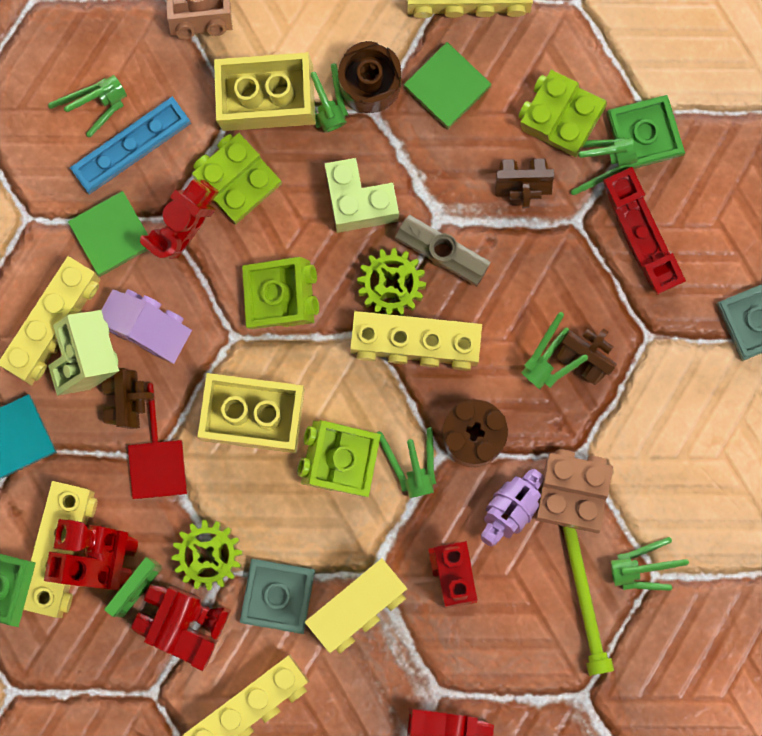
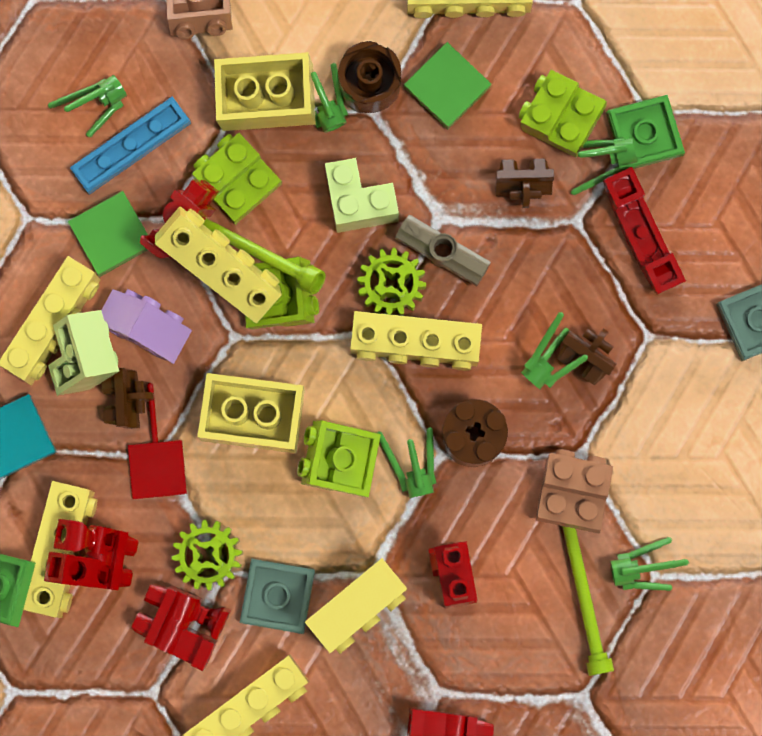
(133, 588): bright green tile -> none
(218, 264): none -> light yellow brick
(310, 278): none -> lime piece
(518, 511): lavender piece -> none

